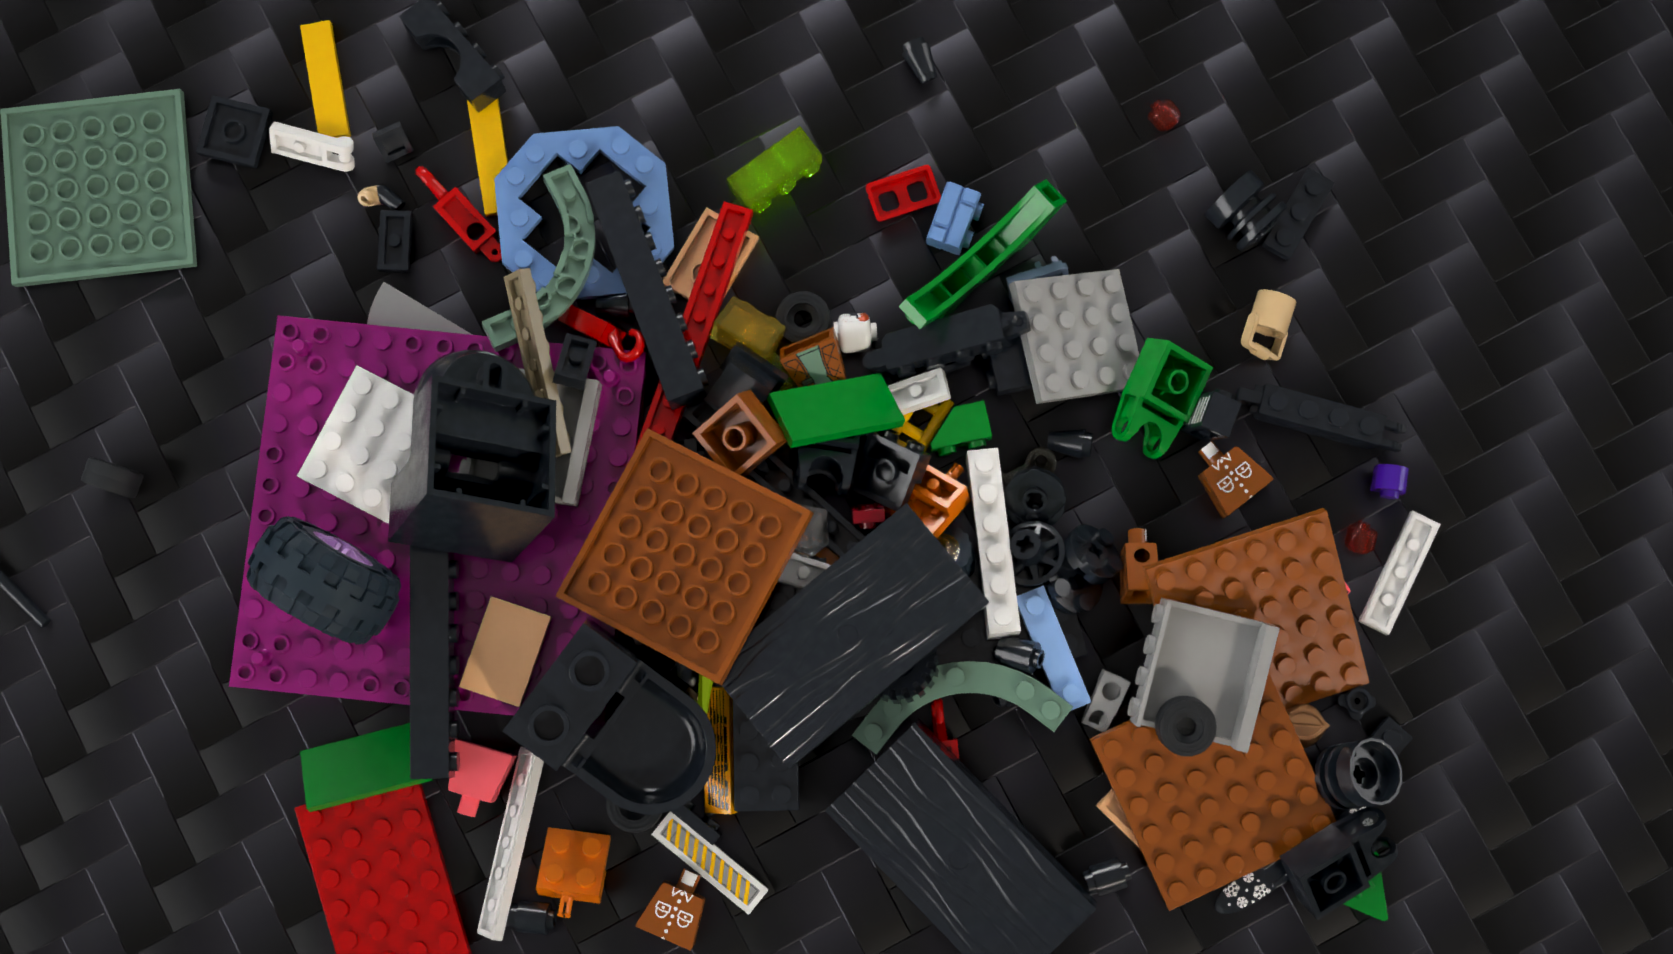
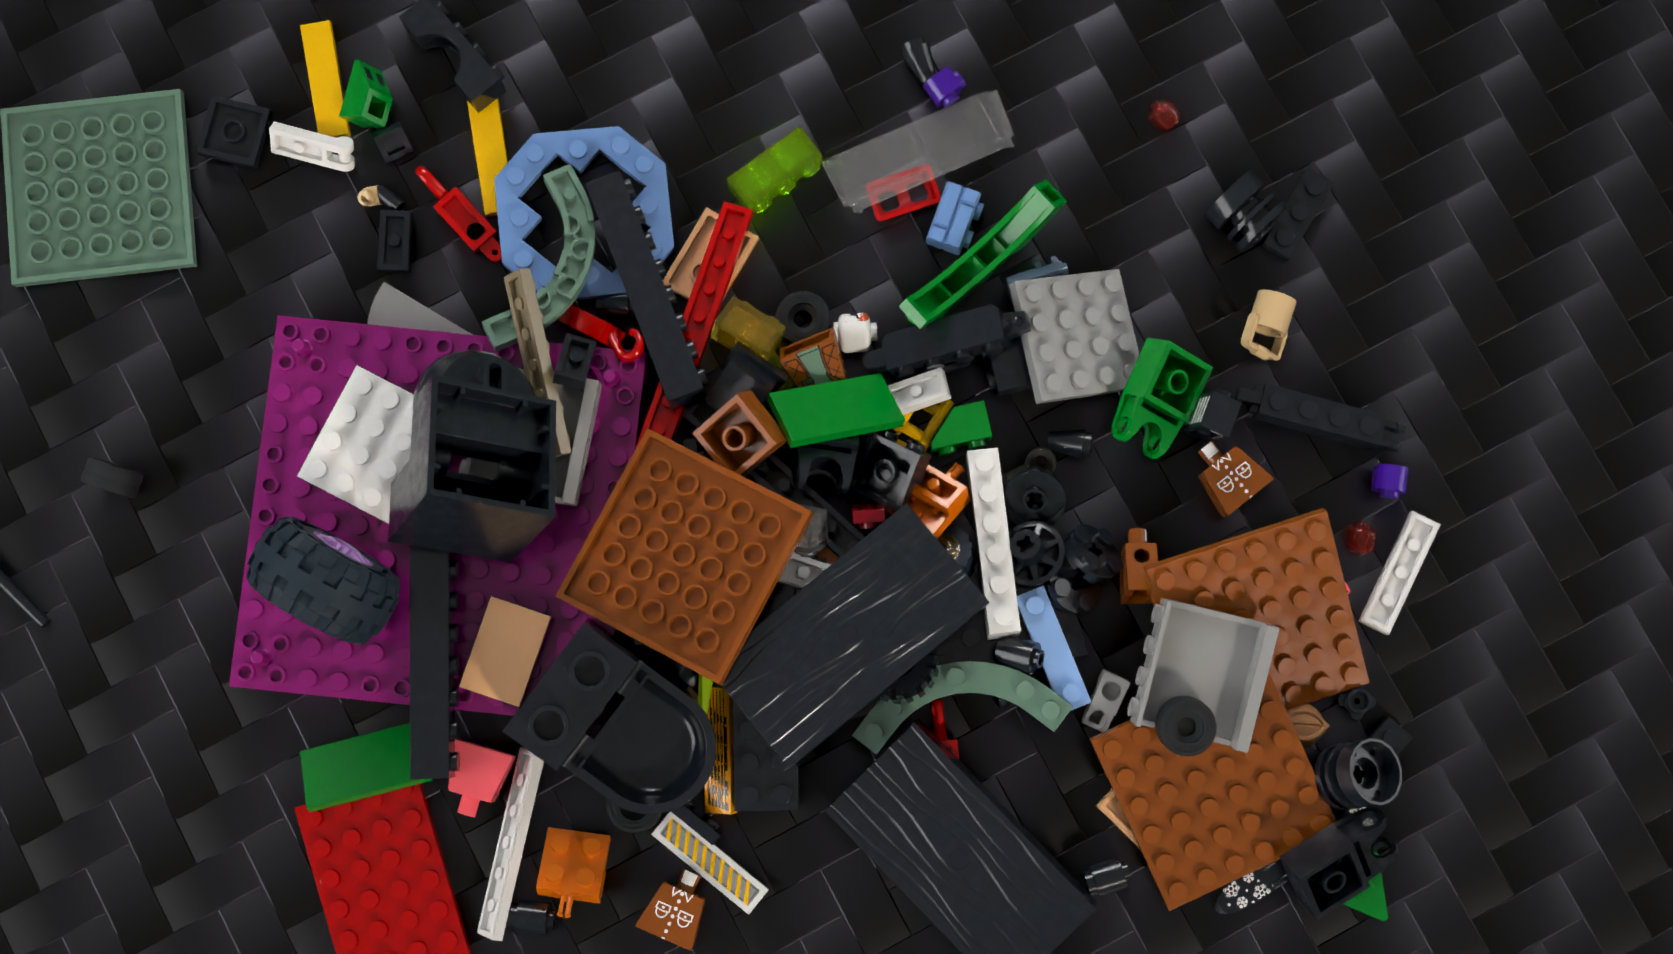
(366, 97): none -> green slope
(920, 151): none -> clear piece
(944, 87): none -> dark purple plate

